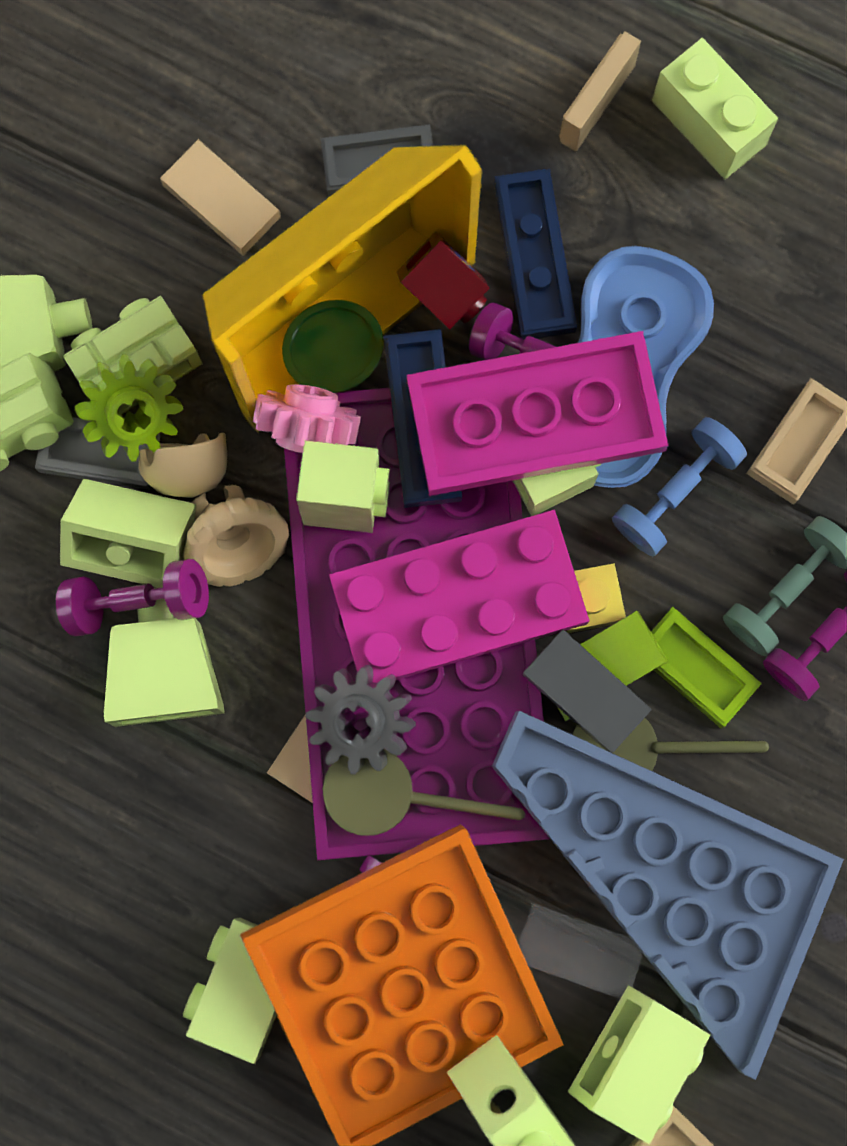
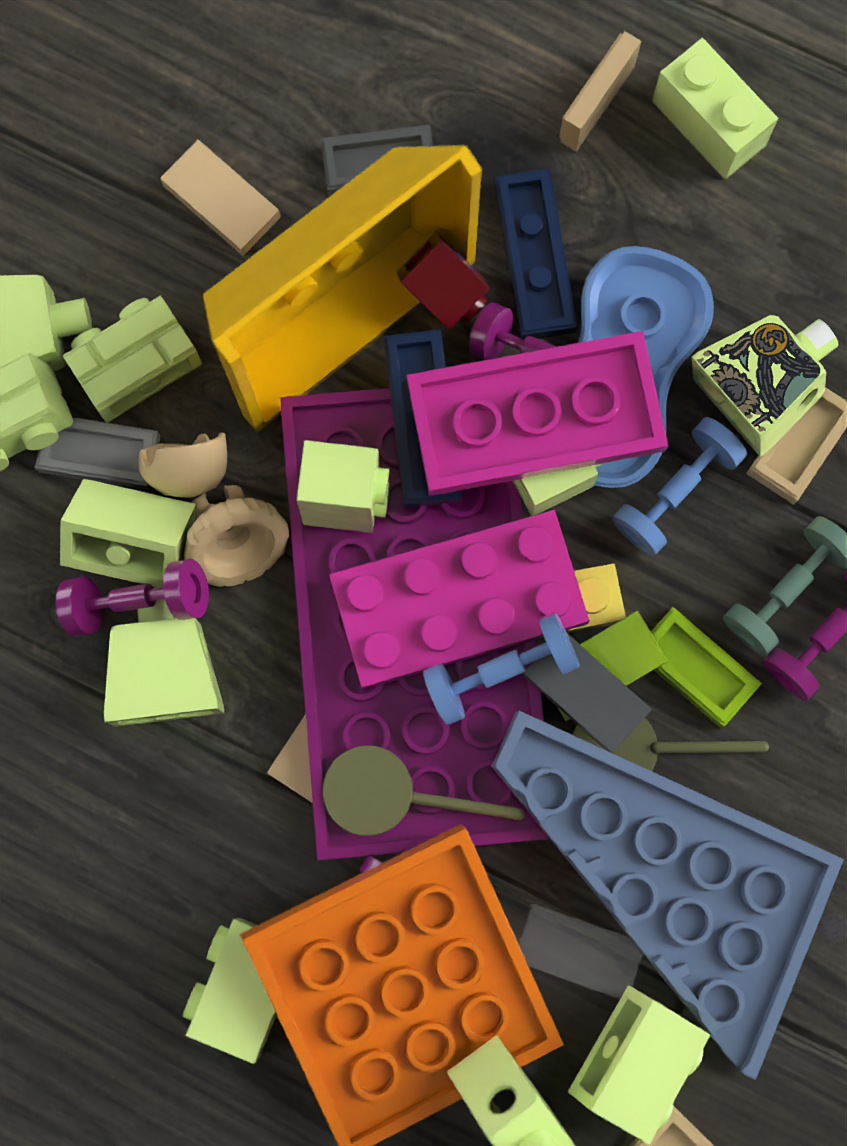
(125, 387): lime gear -> none
(305, 415): bright pink gear -> none
(333, 345): dark green piece -> none
(338, 719): dark grey gear -> none
(445, 692): none -> medium blue wheel
(765, 377): none -> torso

